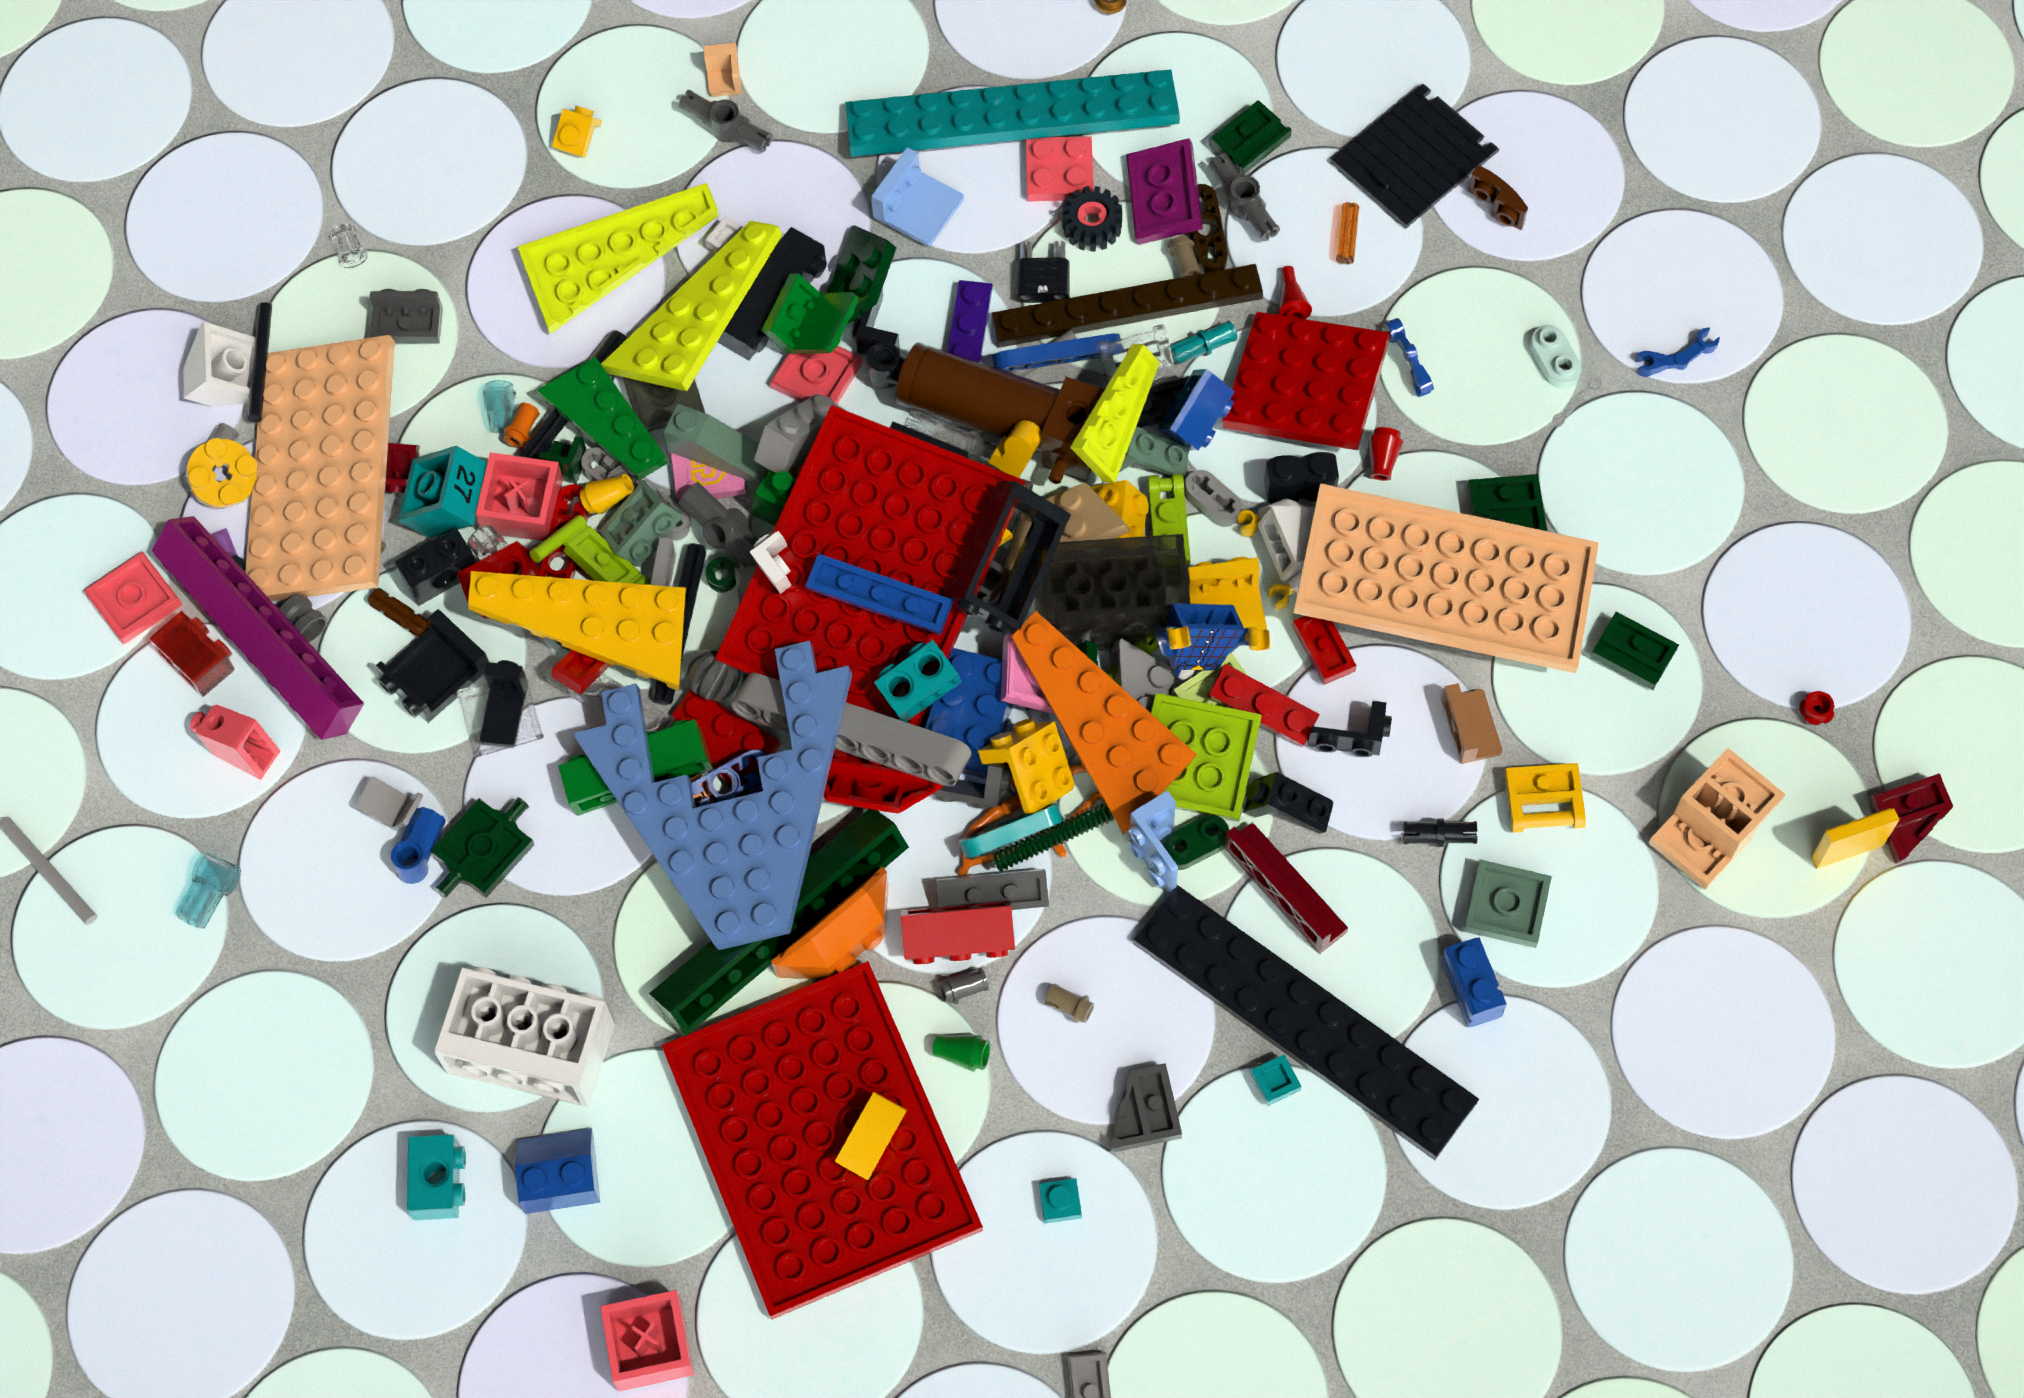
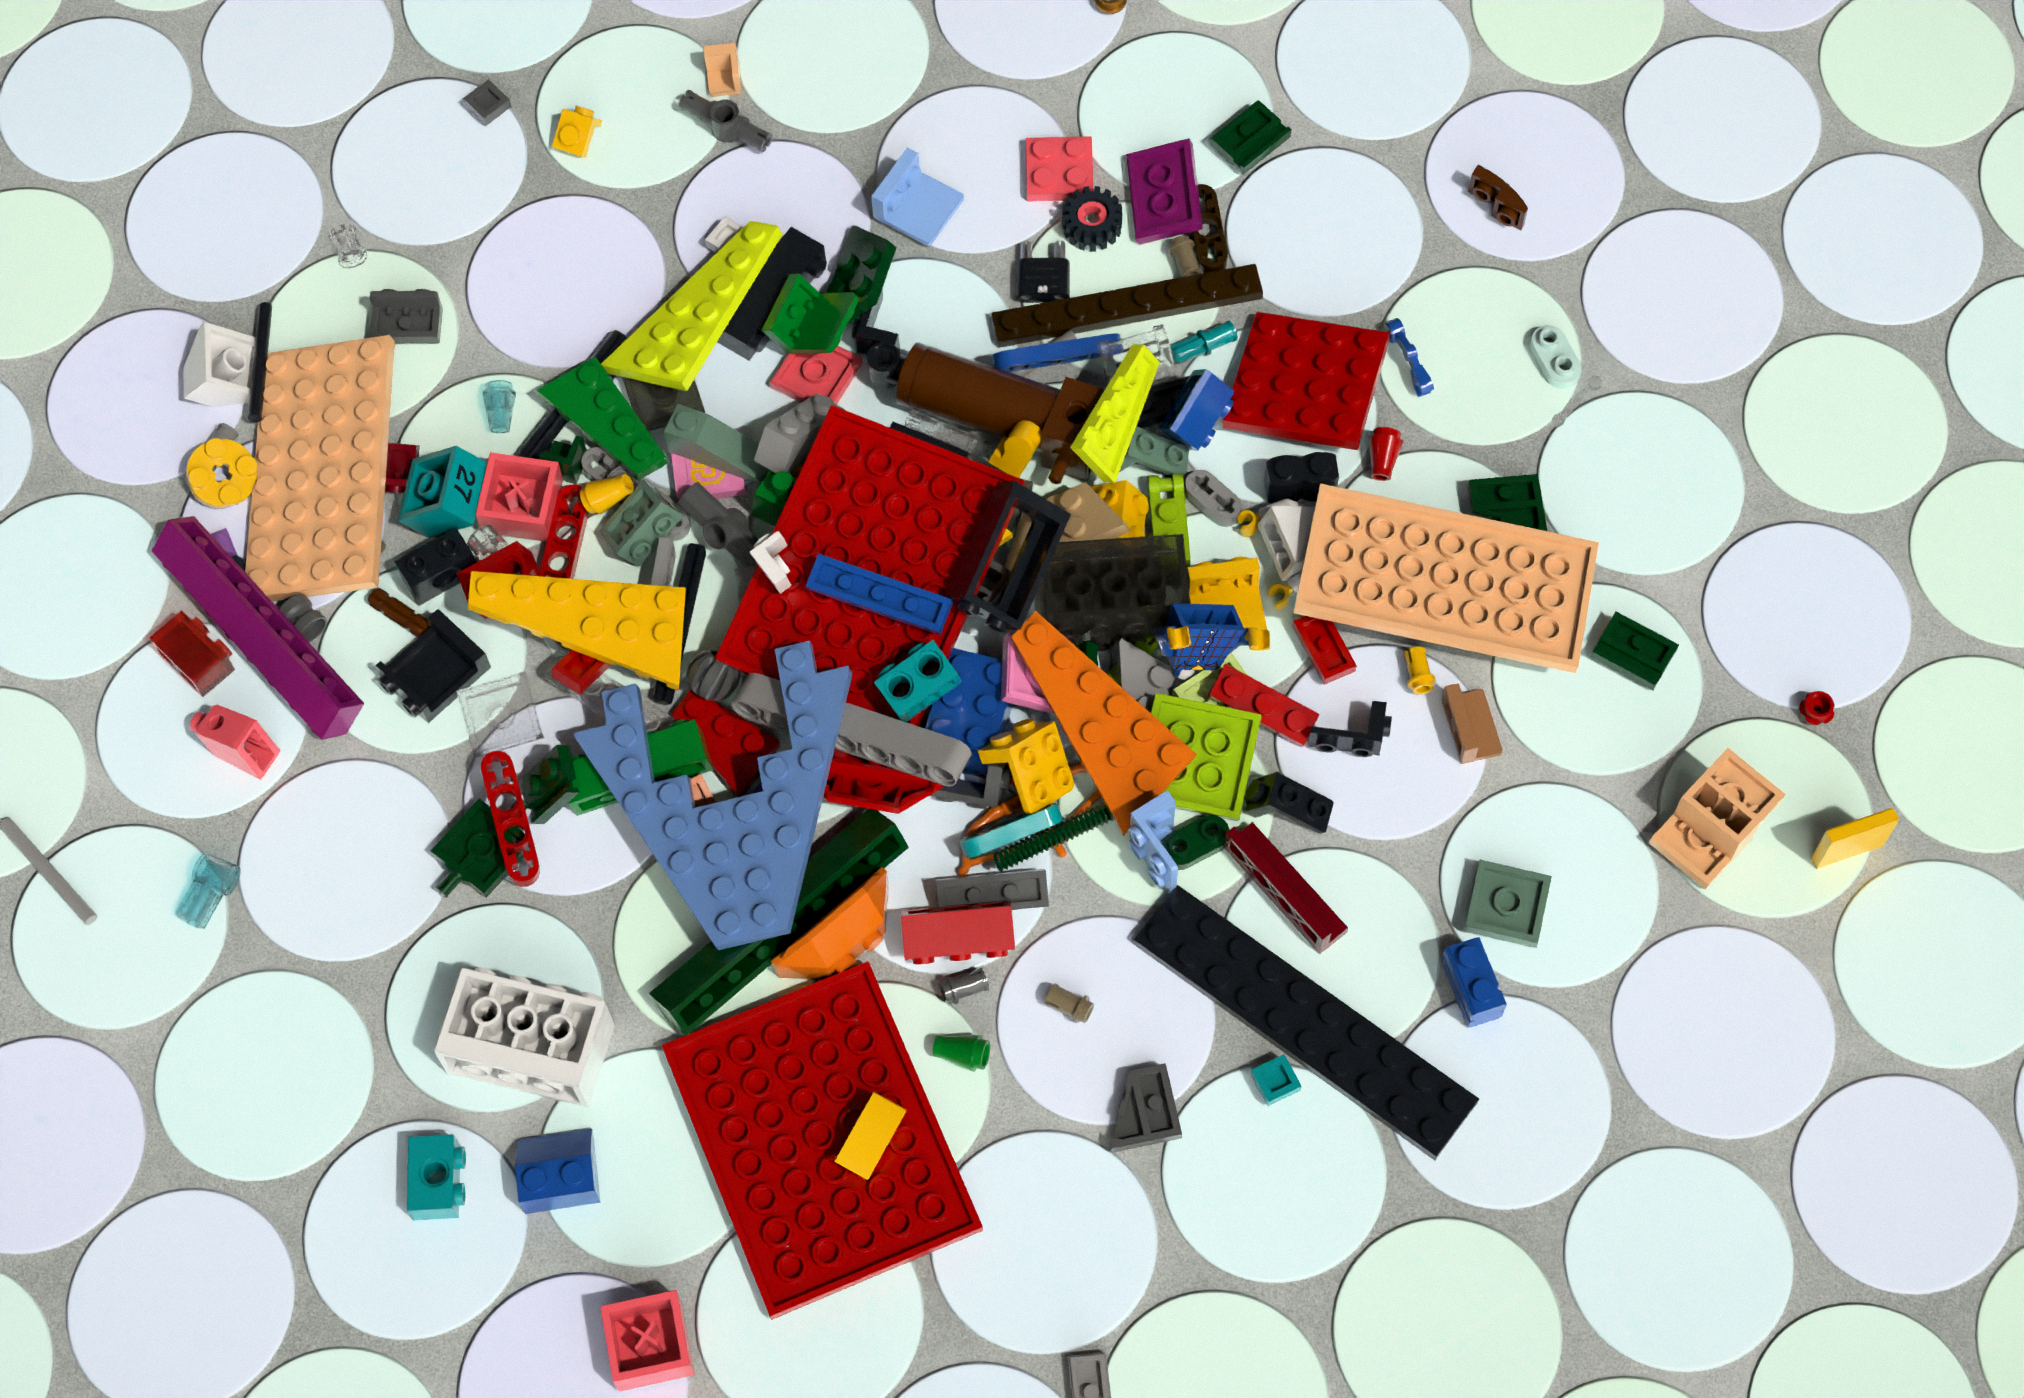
(133, 597): coral tile -> none
(387, 803): light grey bracket -> none
(417, 843): blue piece -> none
(487, 102): none -> dark grey plate
(504, 703): black bracket -> none
(510, 818): none -> red beam
(517, 432): orange pin -> none
(550, 784): none -> dark green plate
(590, 553): lime plate -> none
(593, 259): neon yellow wing -> none
(722, 585): dark green bush -> none
(740, 762): blue beam -> none
(970, 319): dark purple plate -> none
(1012, 112): teal plate -> none
(1060, 1200): teal plate -> none
(1251, 208): dark grey pin -> none
(1293, 300): red cone -> none
(1347, 233): clear orange axle -> none
(1413, 156): black door -> none
(1421, 679): none -> yellow pin
(1440, 832): black pin -> none
(1544, 786): yellow plate -> none
(1680, 361): blue piece -> none
(1919, 808): dark red wing -> none

